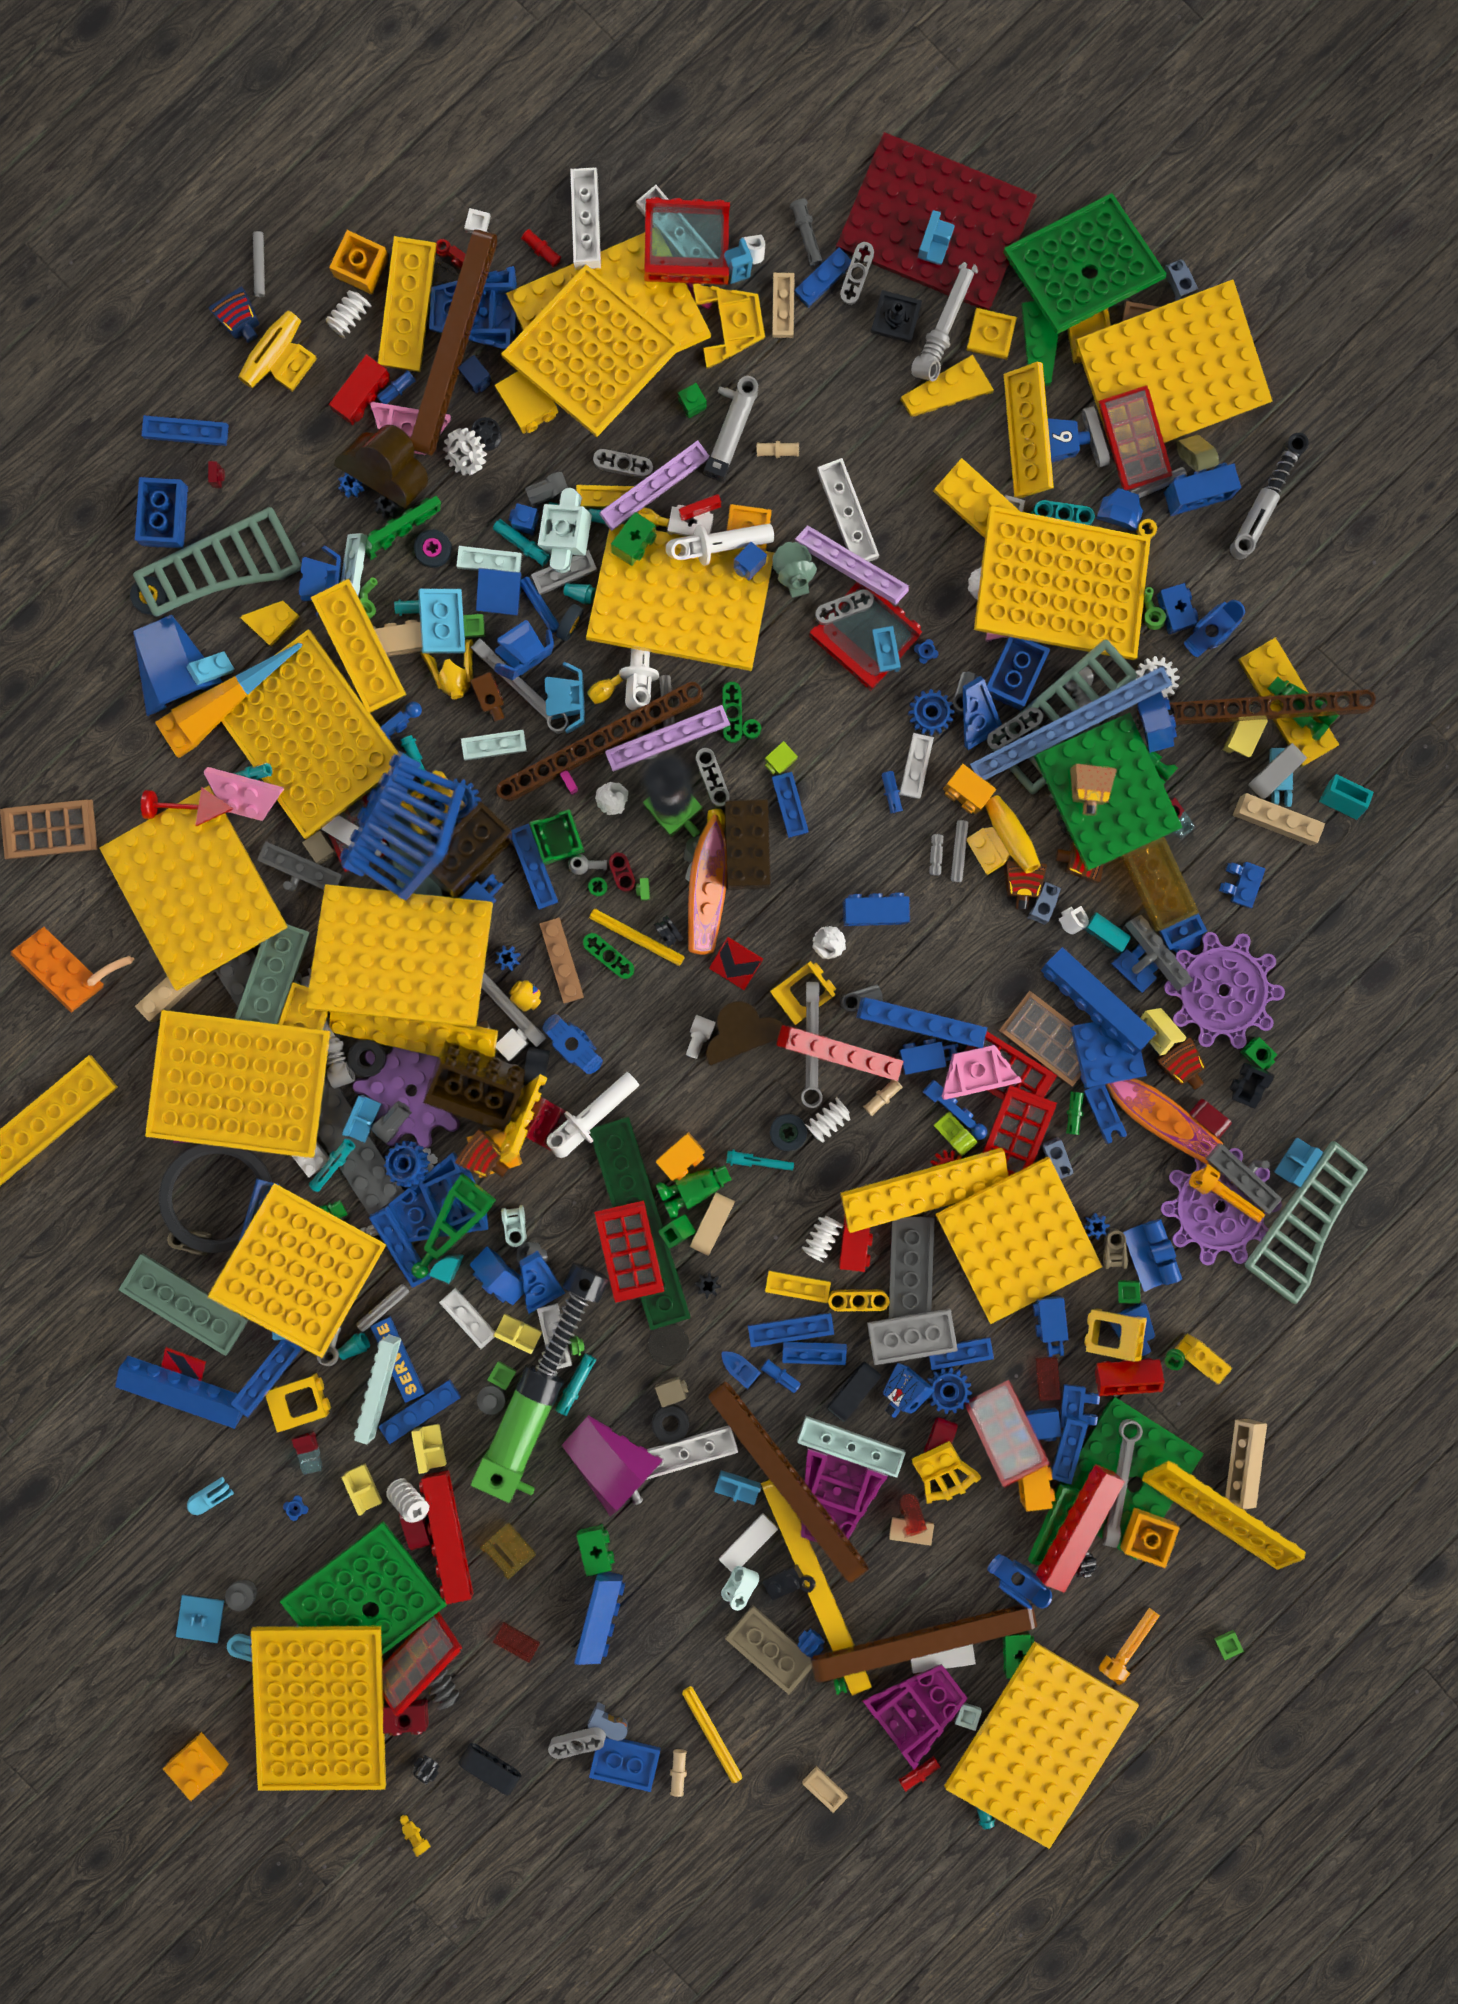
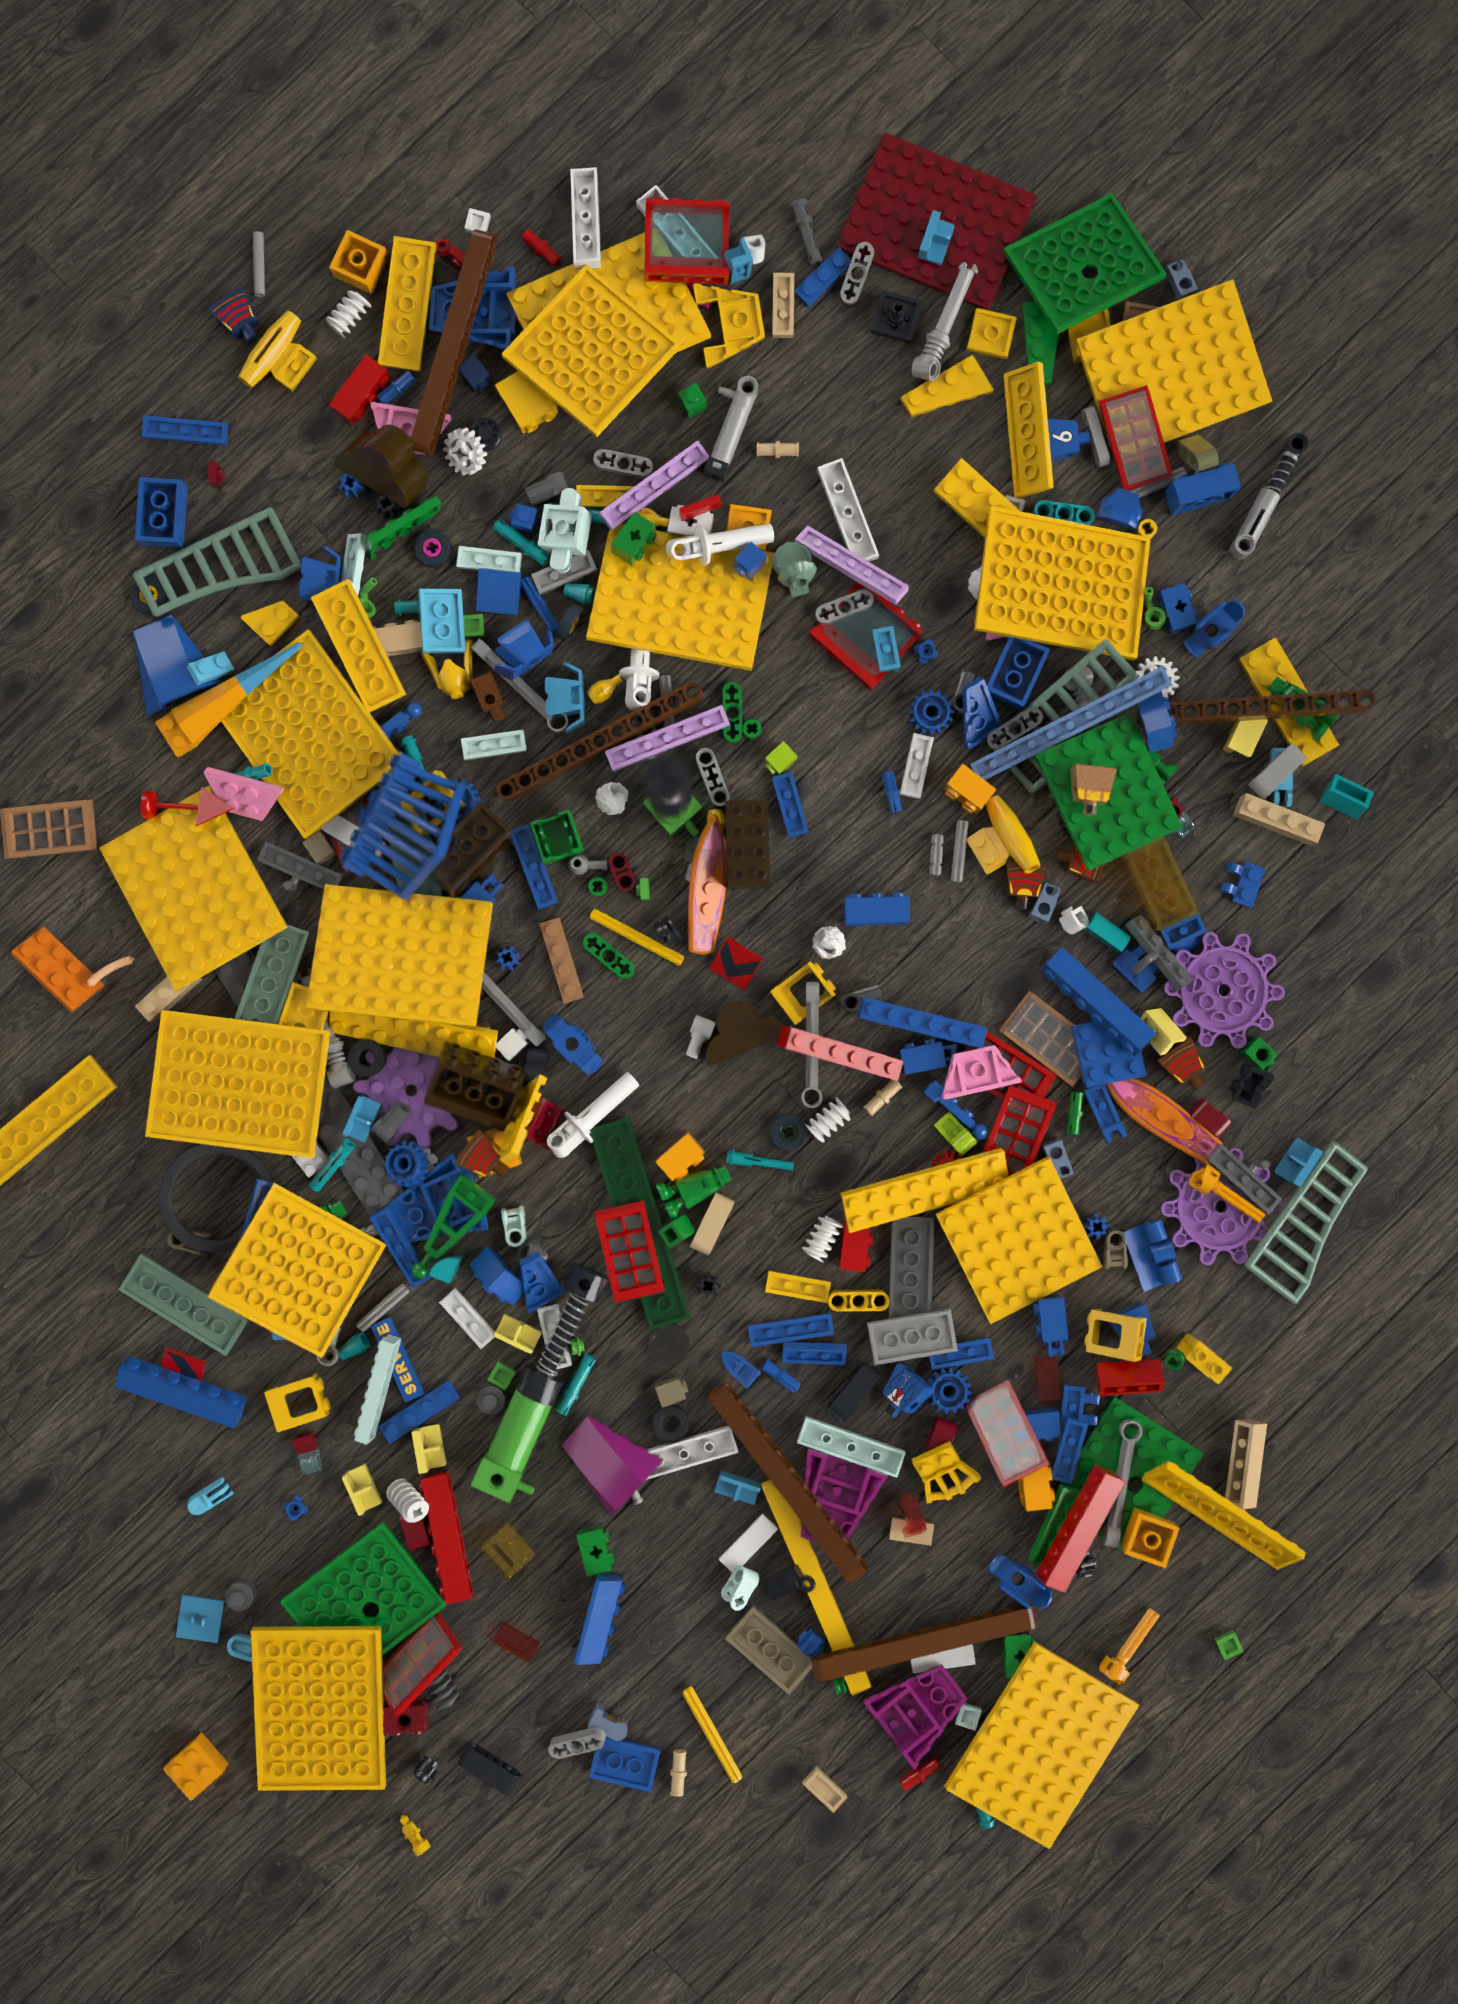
(265, 1377): blue plate -> none
(525, 995): yellow head -> none
(569, 782): dark pink tile -> none
(1129, 1291): green plate -> none

